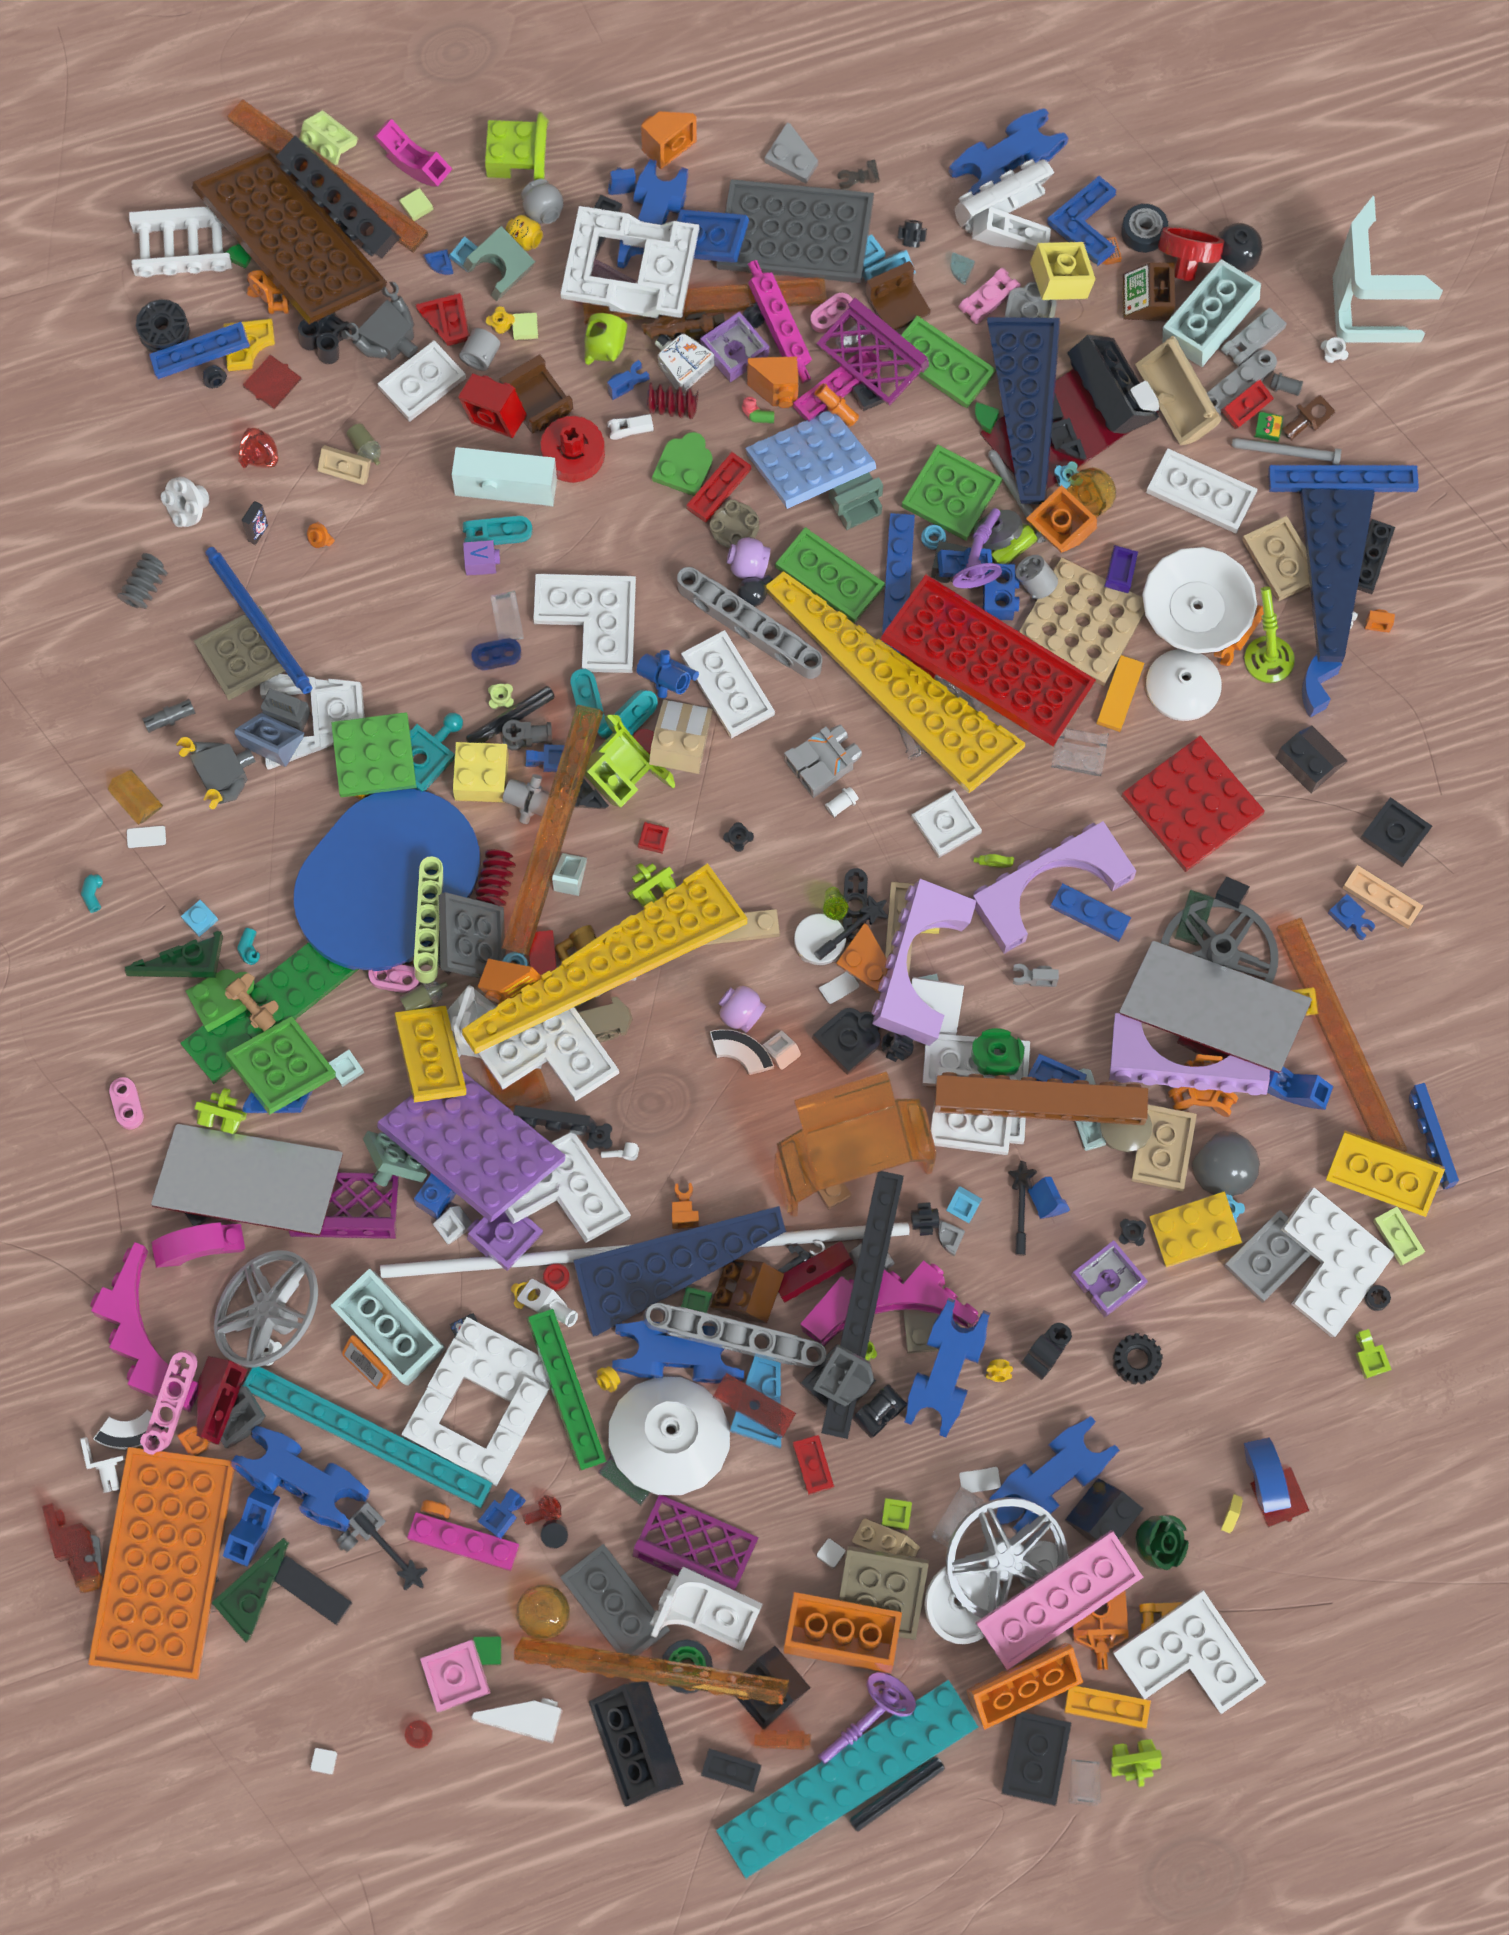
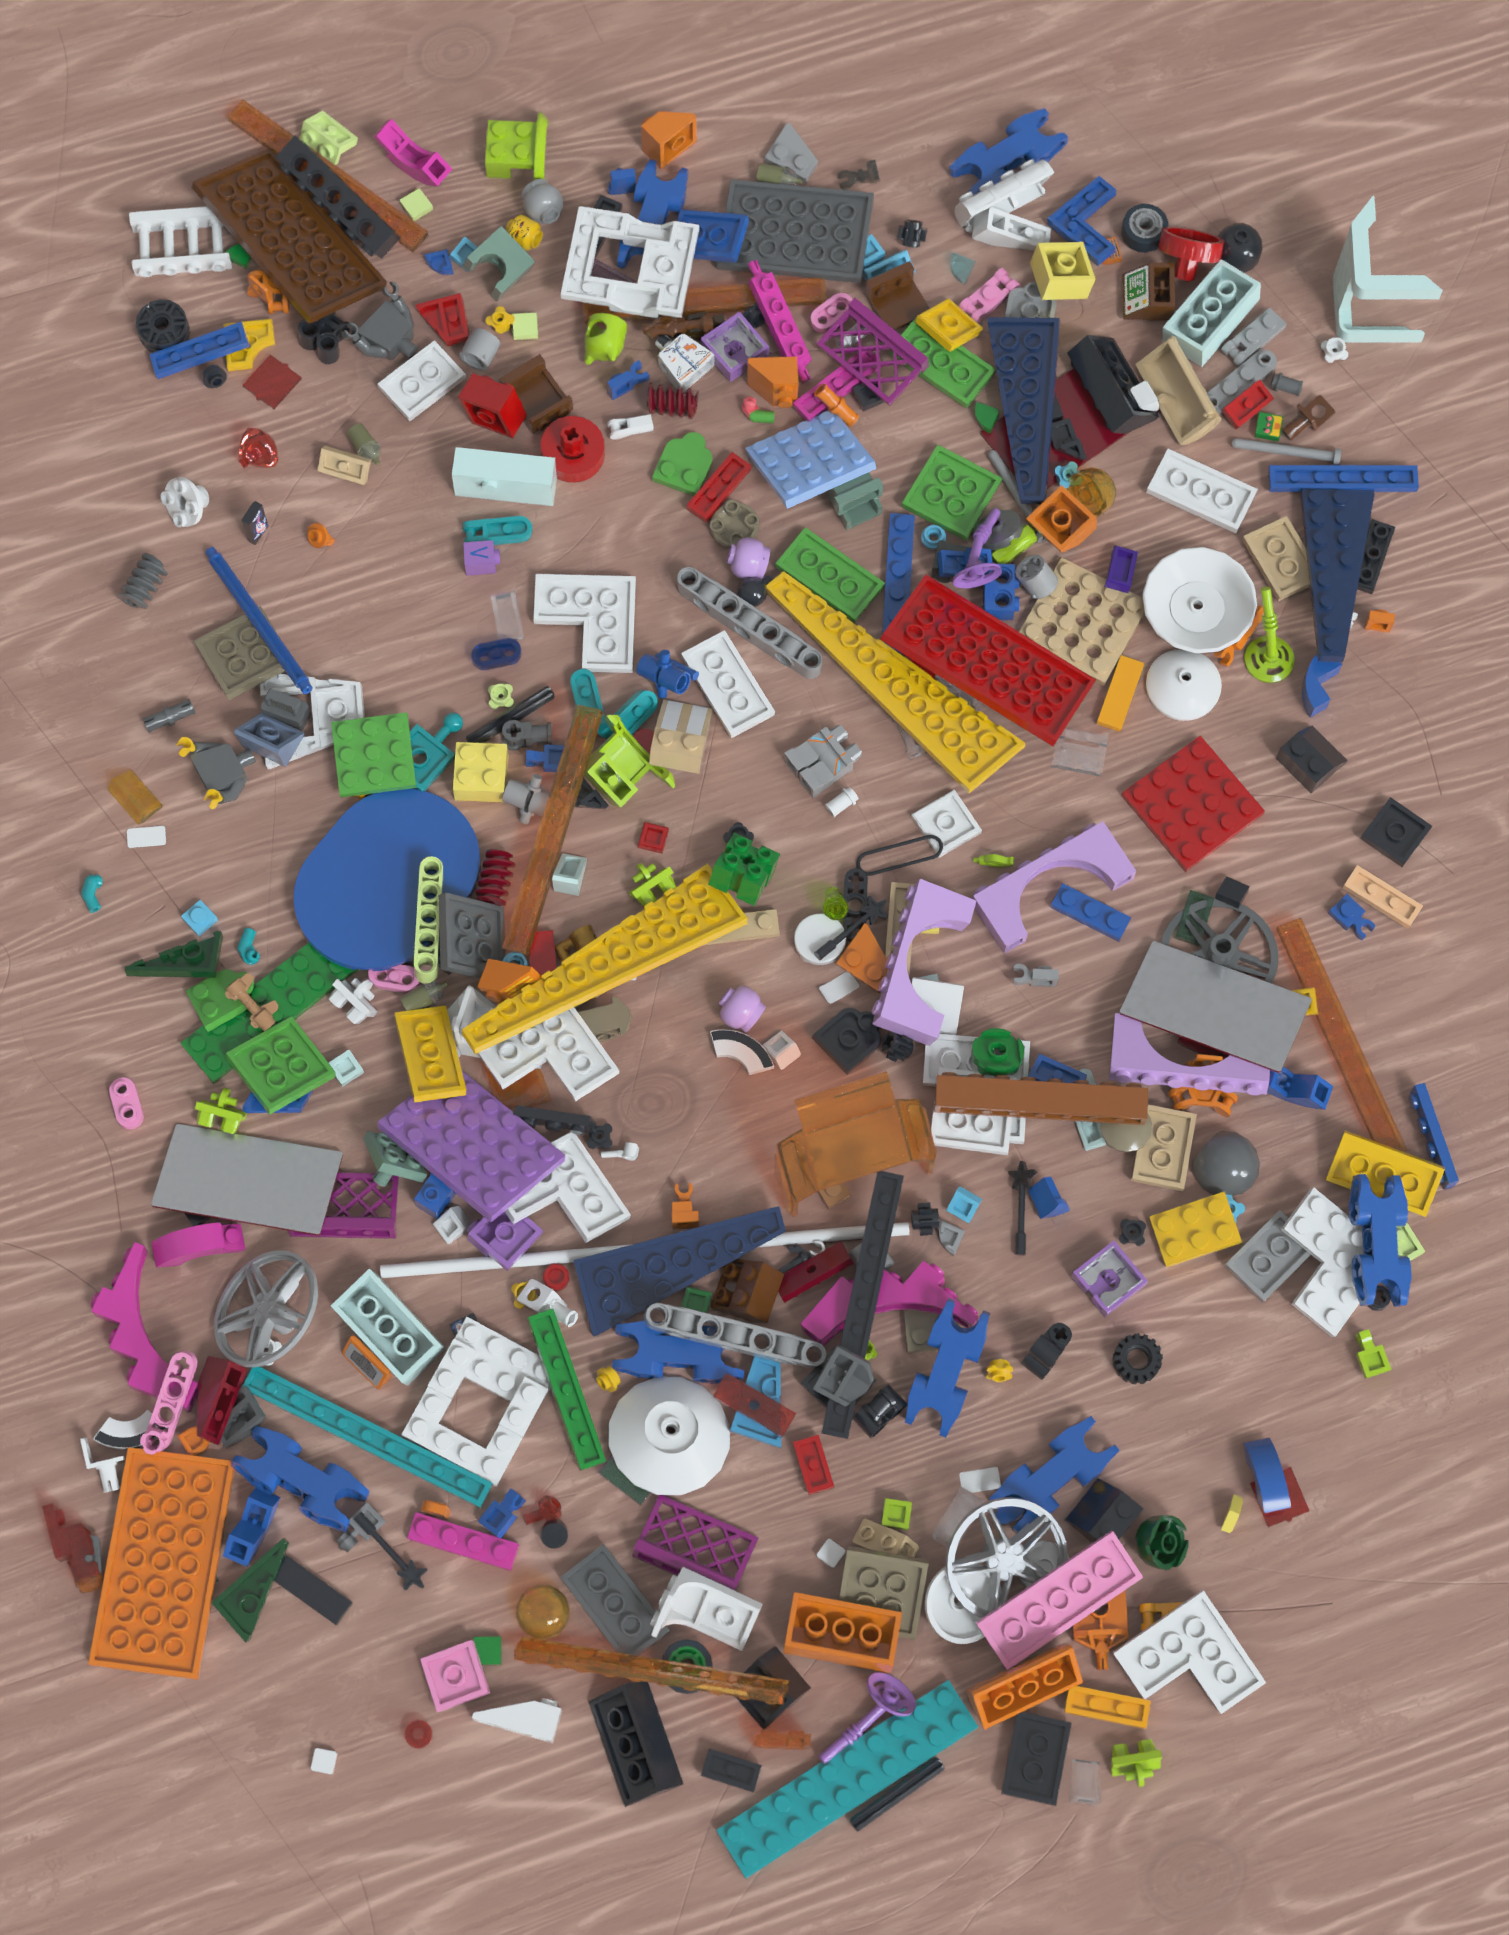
(346, 992): none -> white hips
(744, 869): none -> green brick
(777, 175): none -> olive piece
(897, 845): none -> black piece
(949, 325): none -> yellow tile
(1379, 1235): none -> blue piece

